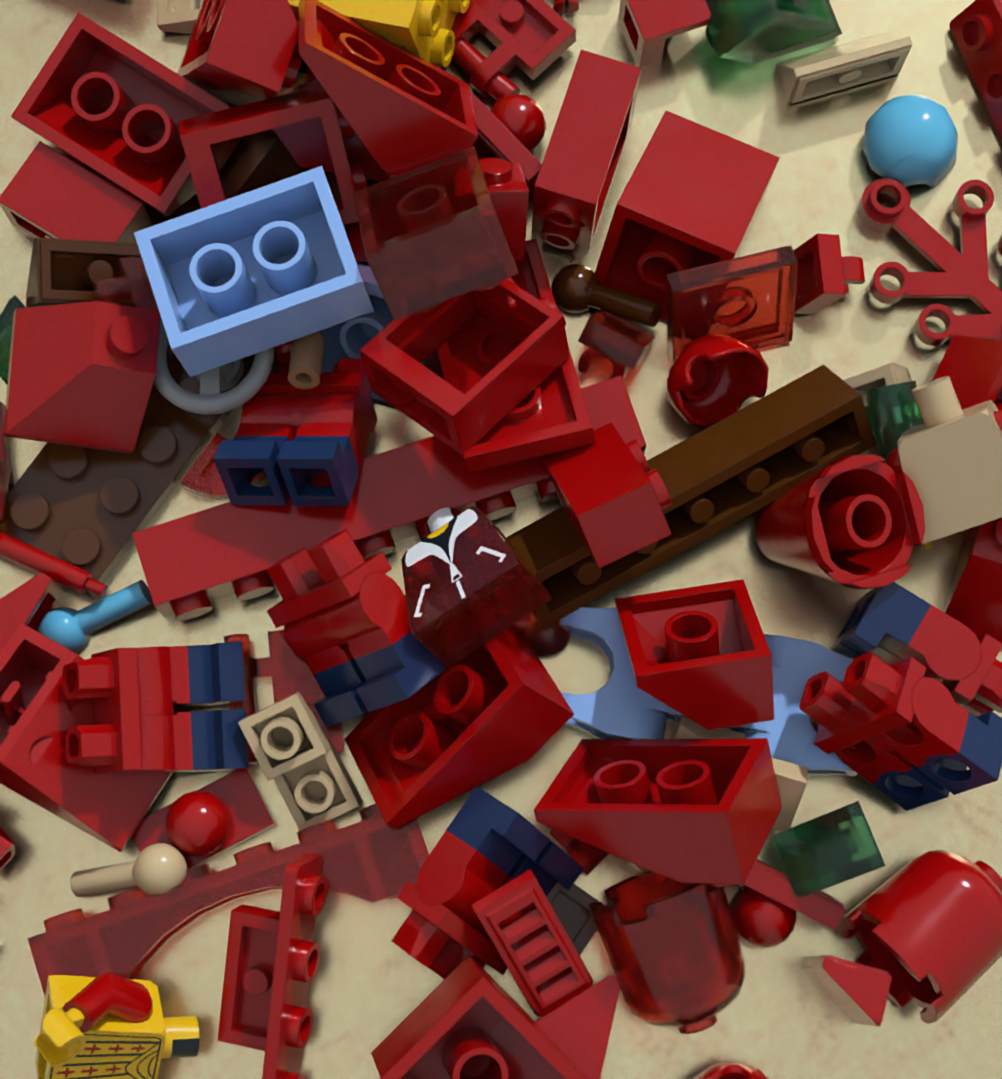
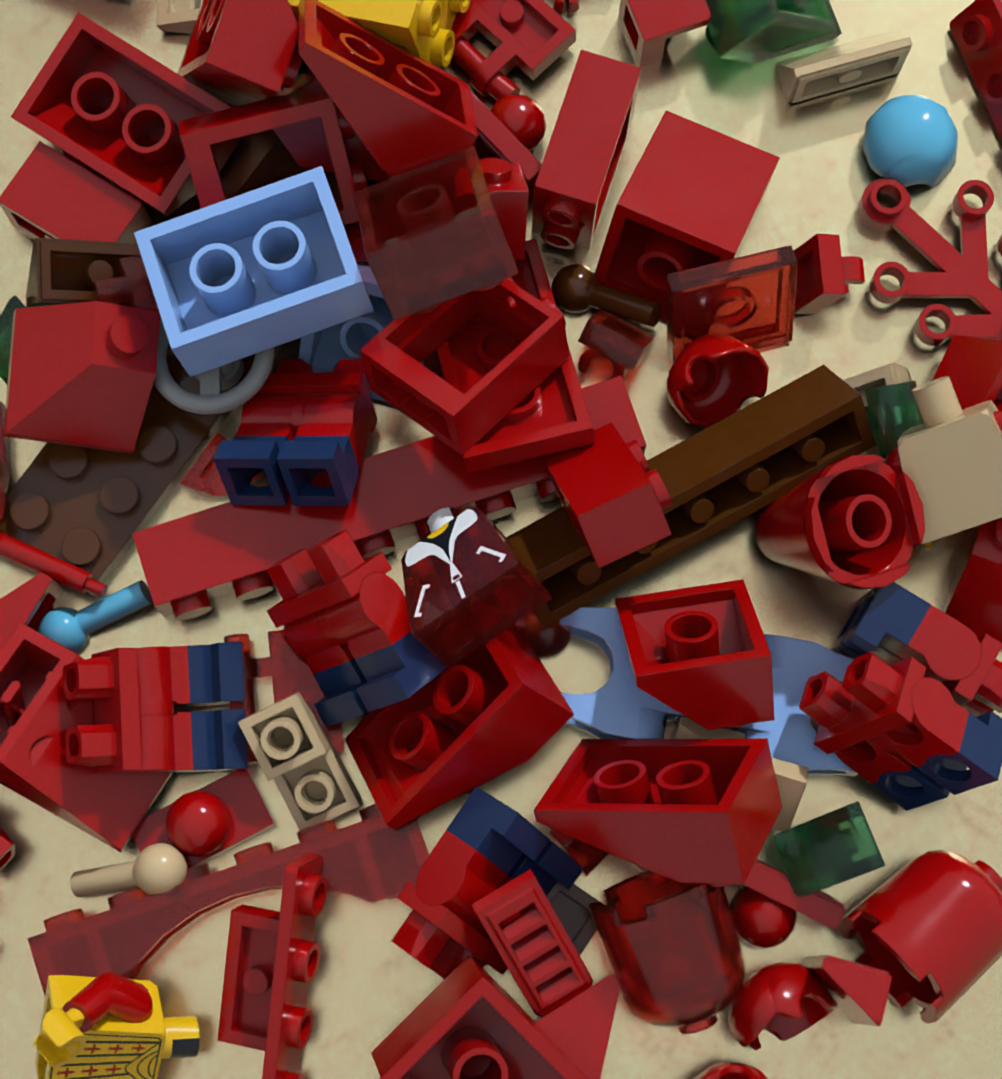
(304, 359): medium nougat arm -> none
(781, 1000): none -> red hair

